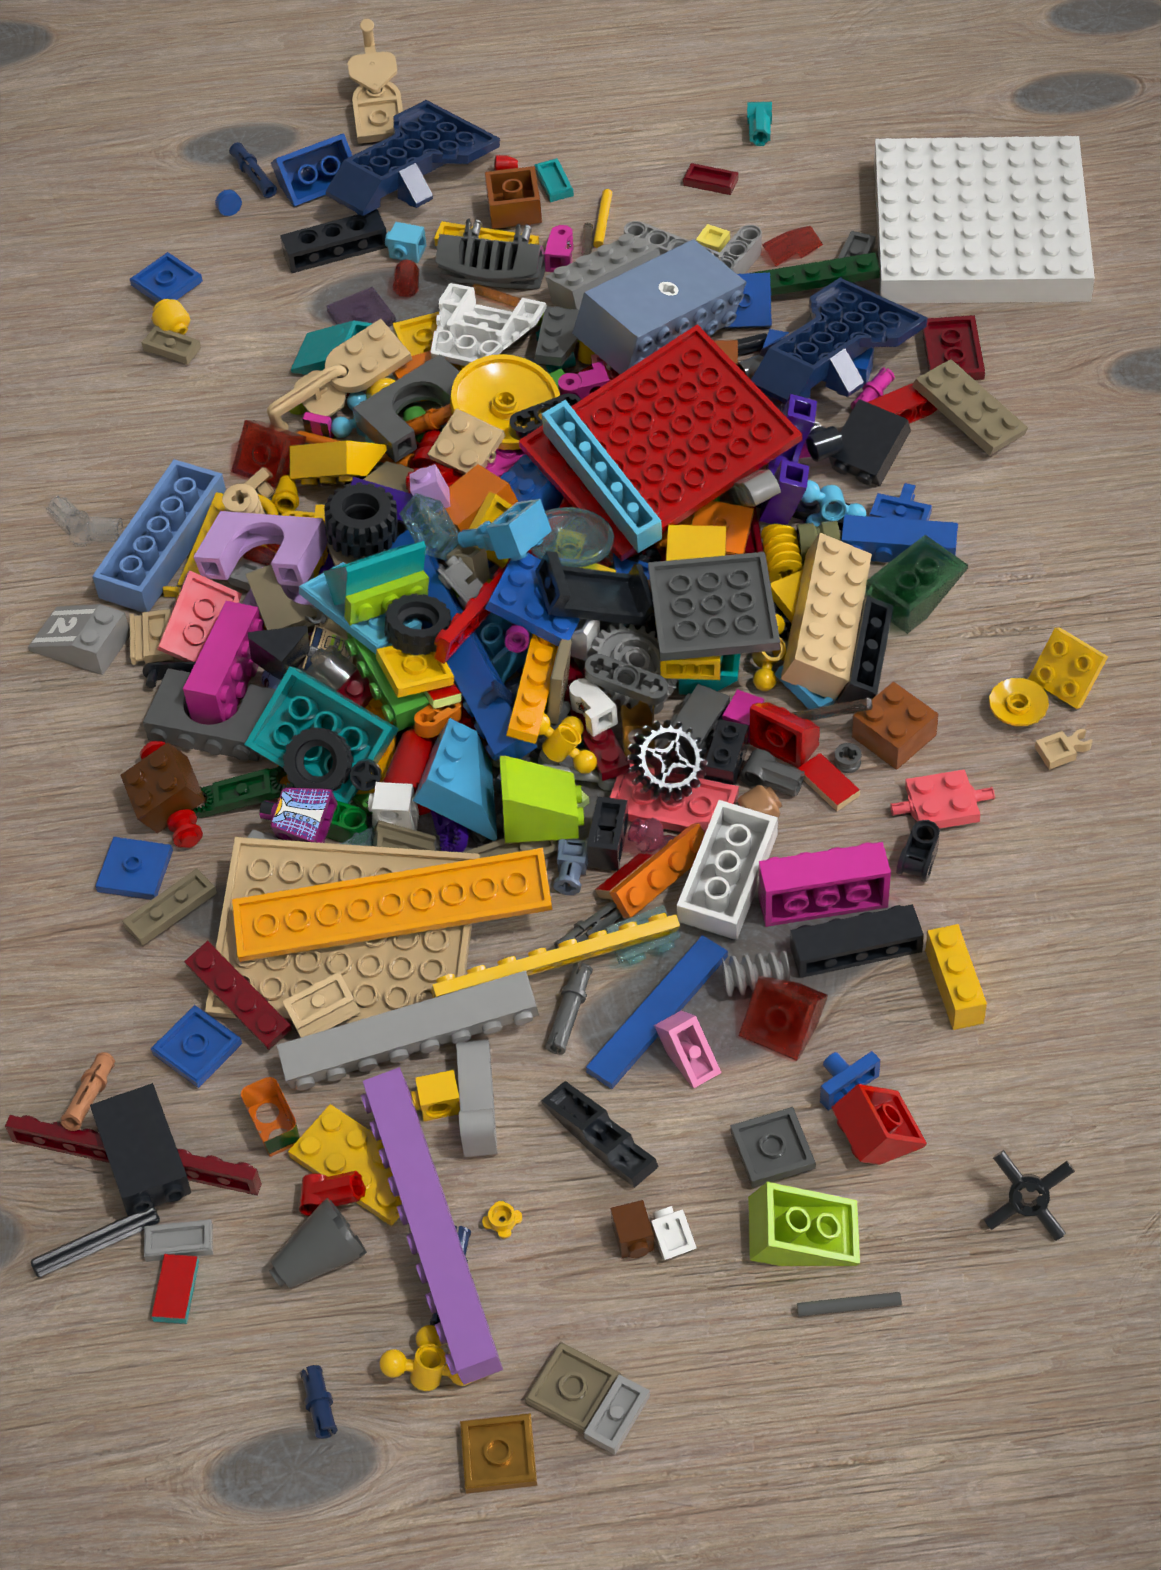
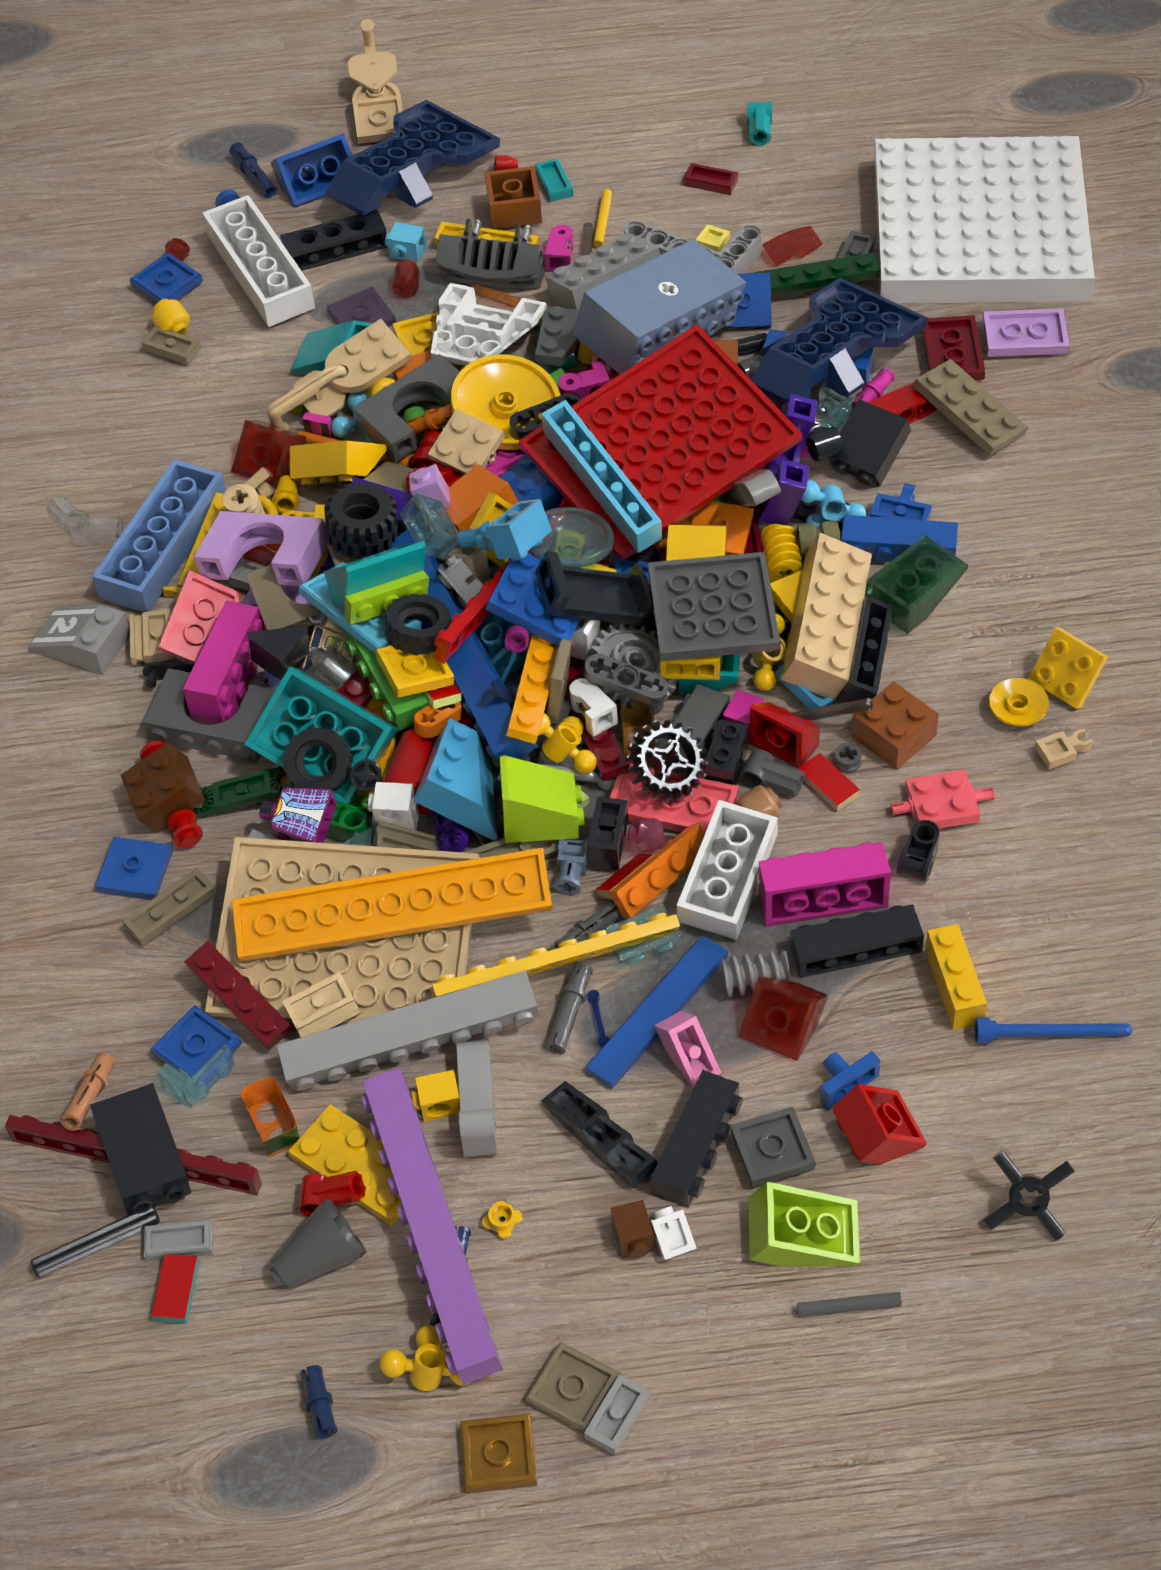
(177, 248): none -> clear red plate
(195, 1089): none -> clear light blue bracket
(258, 260): none -> white brick
(593, 997): none -> clear blue hinge
(695, 1139): none -> black brick
(835, 406): none -> clear light blue bracket
(989, 1030): none -> blue piece
(1025, 332): none -> lavender plate

